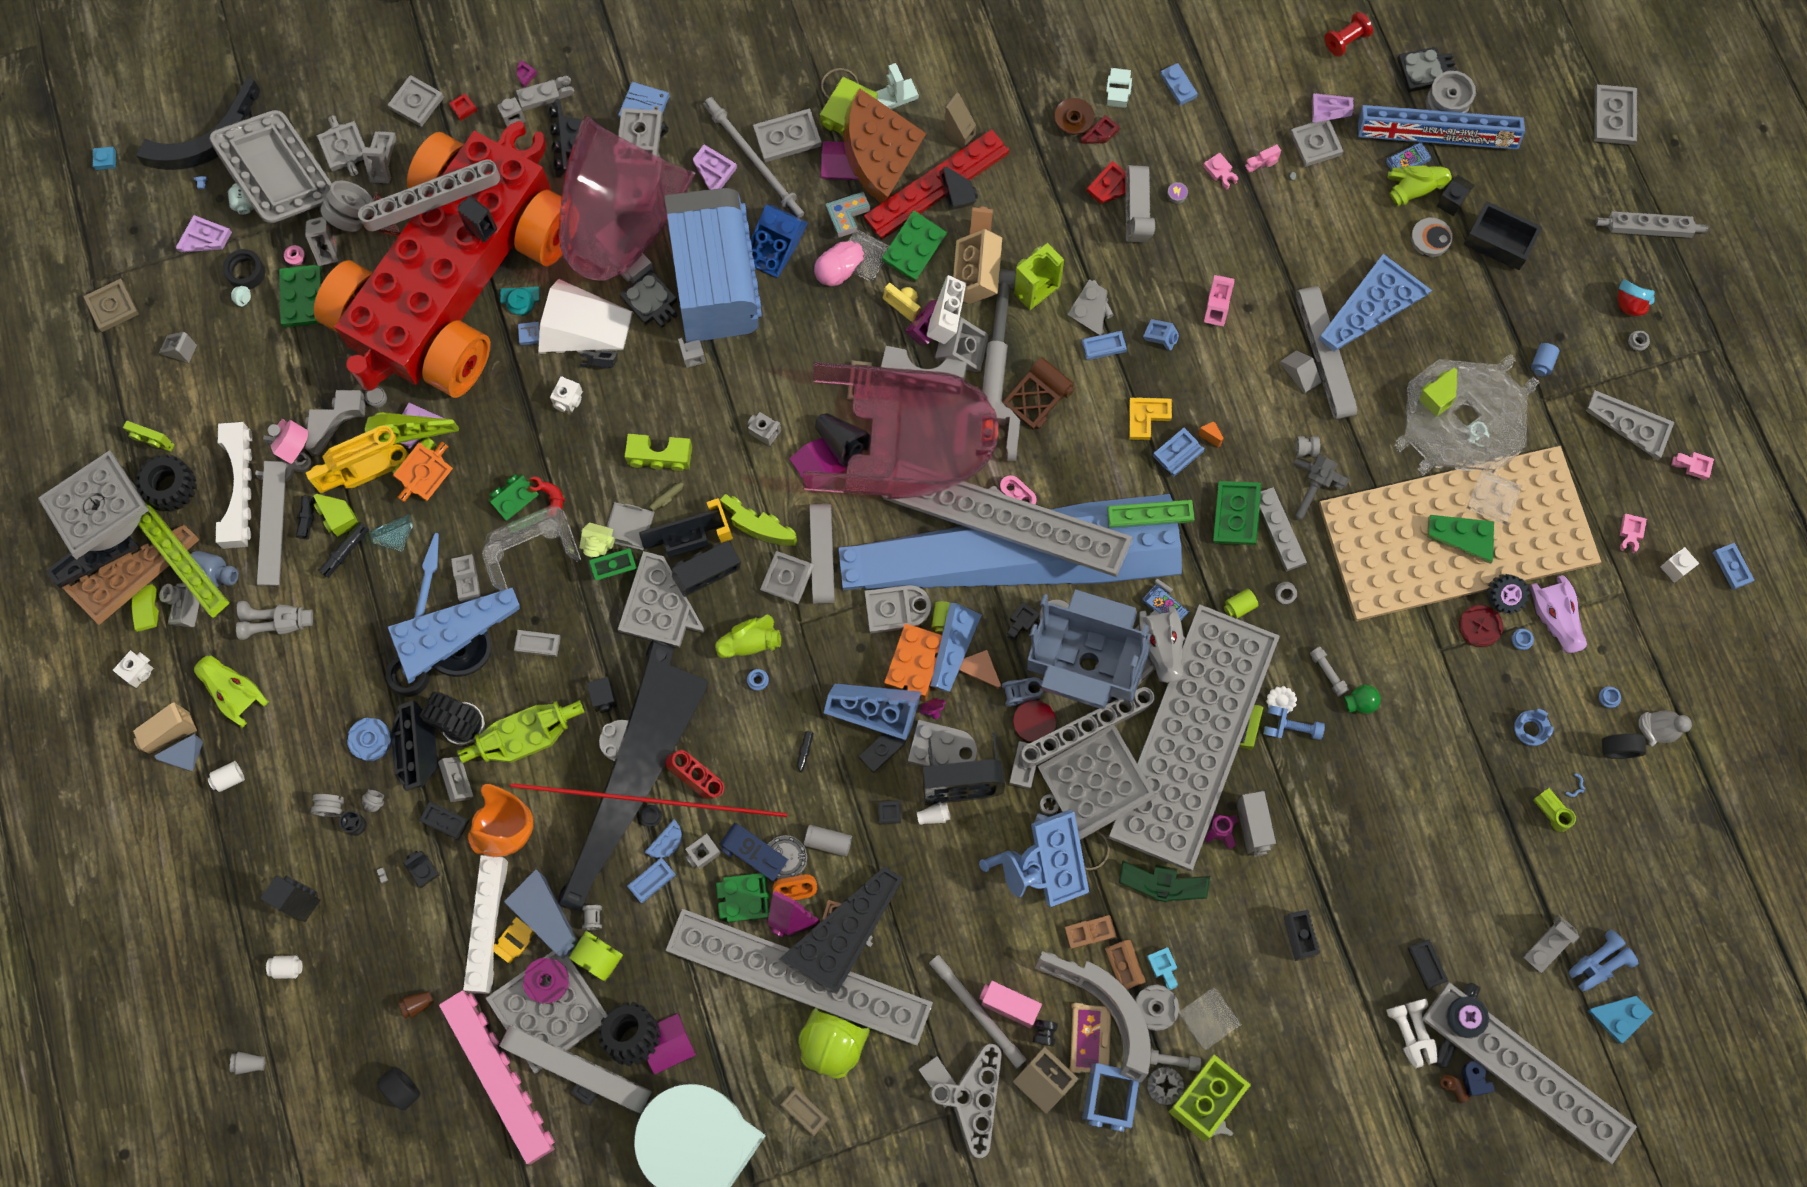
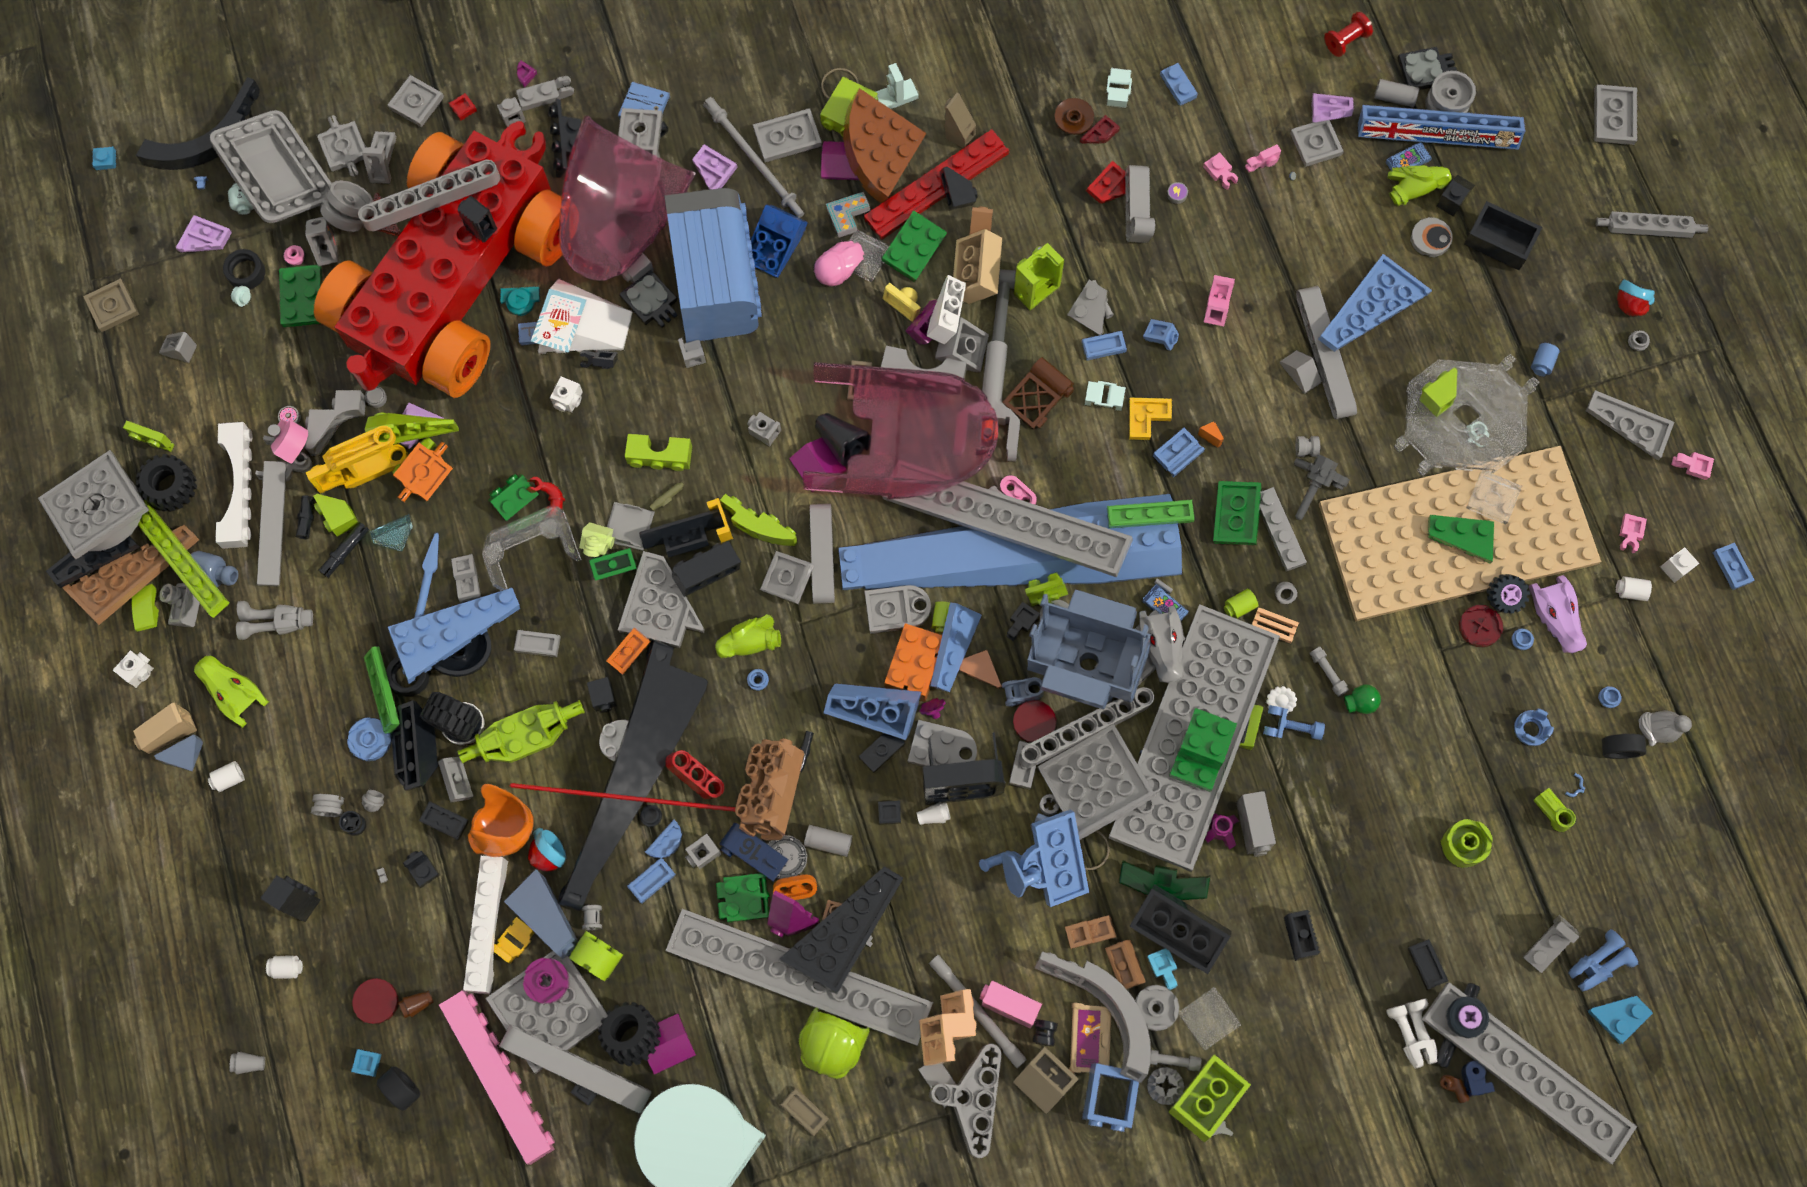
(289, 413): none -> tile
(366, 1063): none -> dark azure plate
(375, 1001): none -> dark red tile
(381, 690): none -> bright green tile
(546, 851): none -> medium azure piece
(558, 320): none -> sticker
(628, 651): none -> orange plate
(768, 799): none -> medium nougat brick
(953, 1024): none -> light nougat bracket
(1053, 588): none -> lime hips
(1095, 393): none -> light aqua piece
(1197, 944): none -> black brick
(1203, 750): none -> green bracket
(1278, 618): none -> light nougat tile
(1396, 93): none -> light grey pin
(1455, 848): none -> lime brick
(1634, 588): none -> white brick

